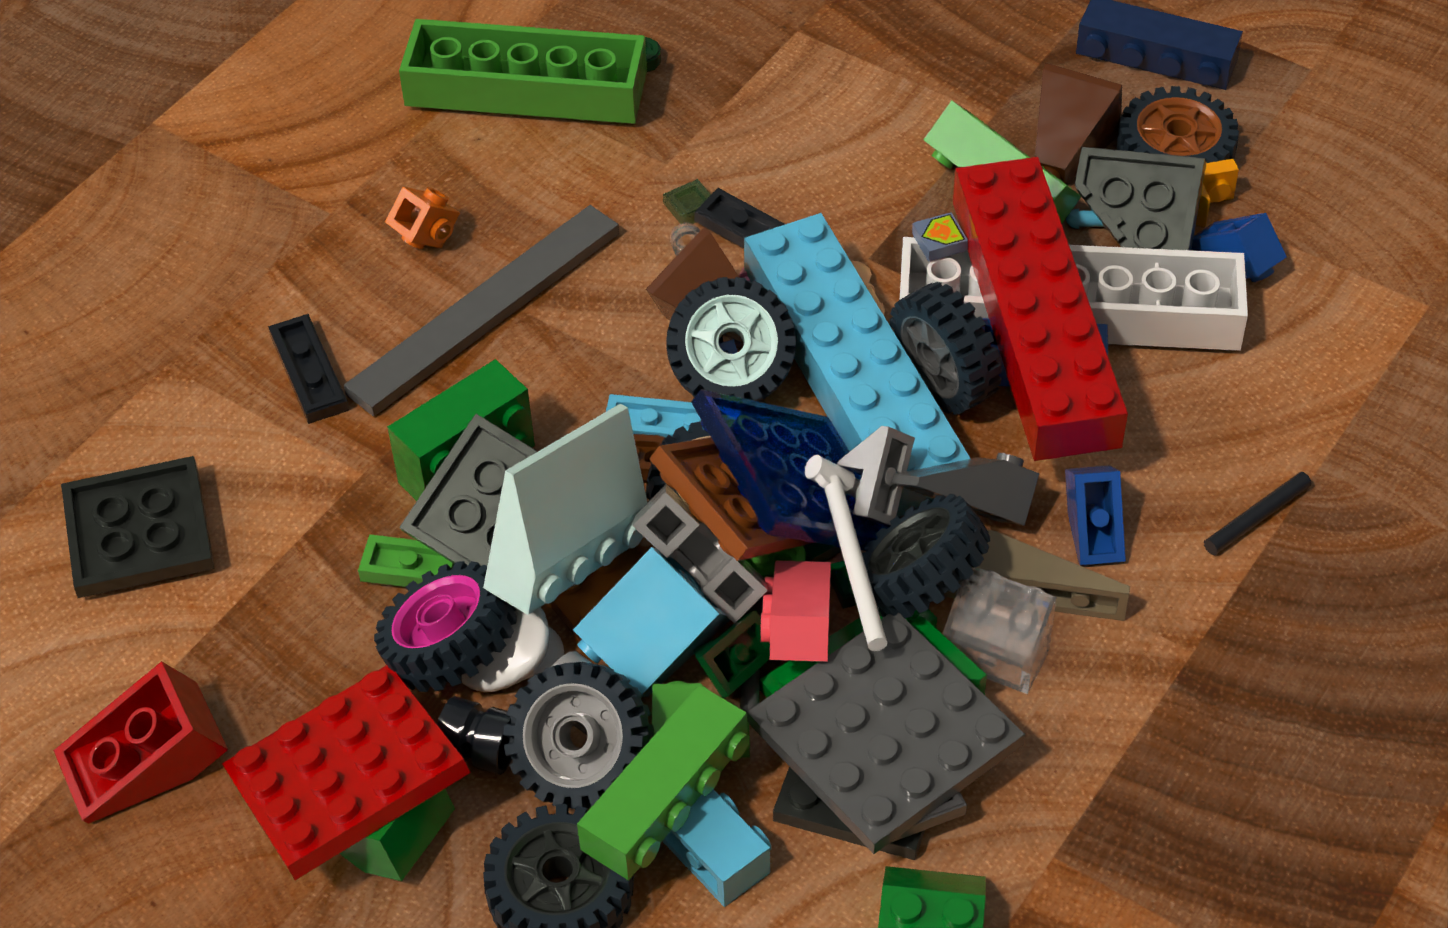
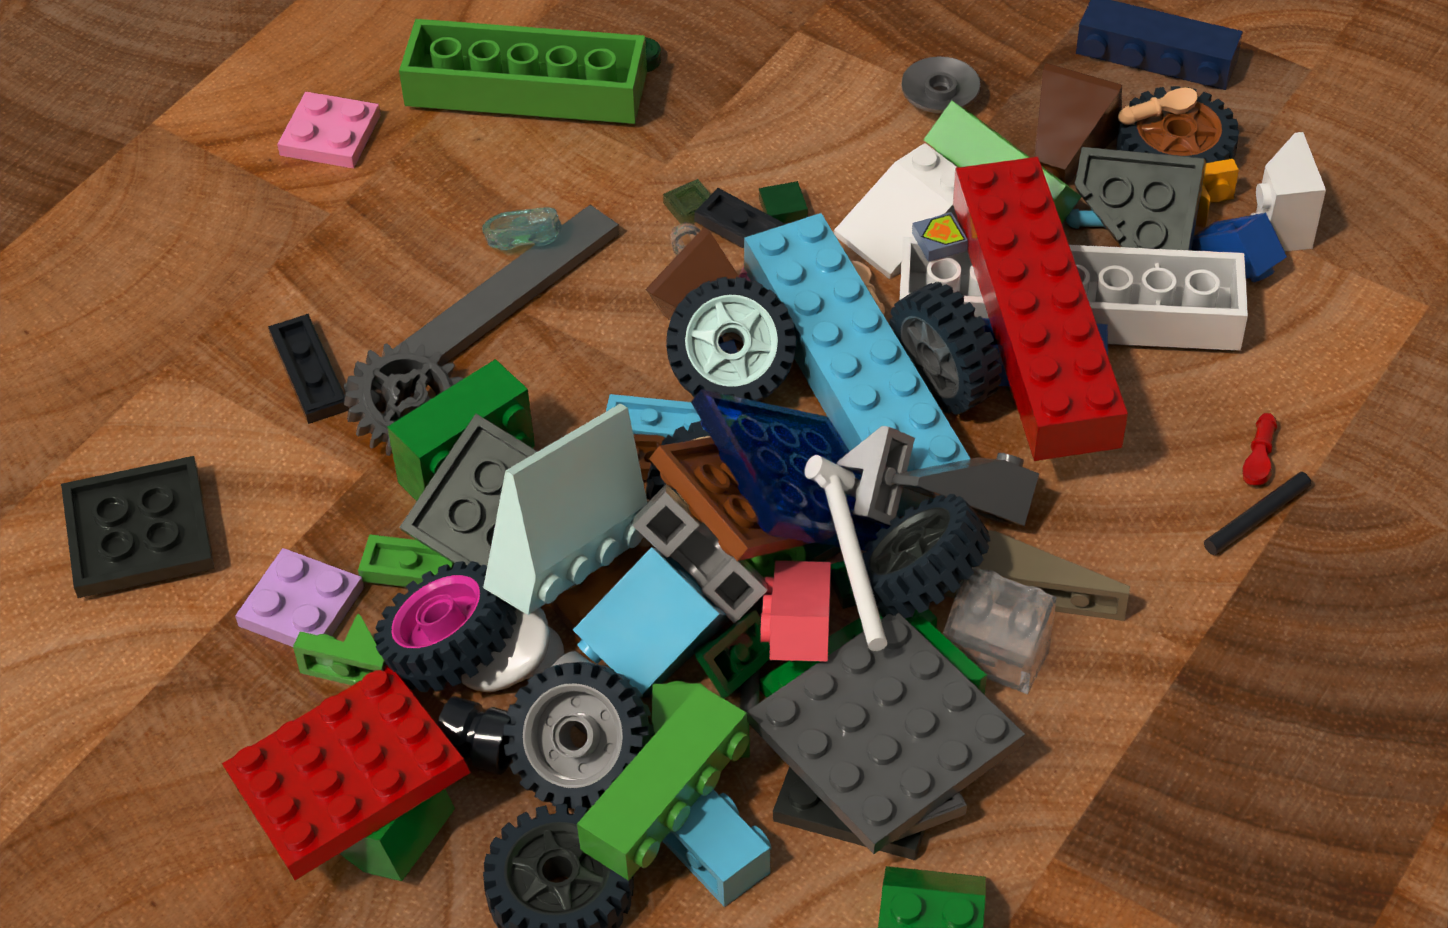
(140, 744): red slope -> none
(299, 597): none -> lavender plate
(329, 130): none -> bright pink plate
(339, 660): none -> bright green slope
(394, 379): none -> dark grey gear
(422, 217): orange brick -> none
(522, 227): none -> clear light blue plate
(784, 202): none -> dark green tile
(909, 192): none -> white slope
(938, 80): none -> flat silver dish
(1096, 514): blue slope -> none
(1175, 101): none -> light nougat piece
(1258, 467): none -> red piece
(1292, 194): none -> white slope

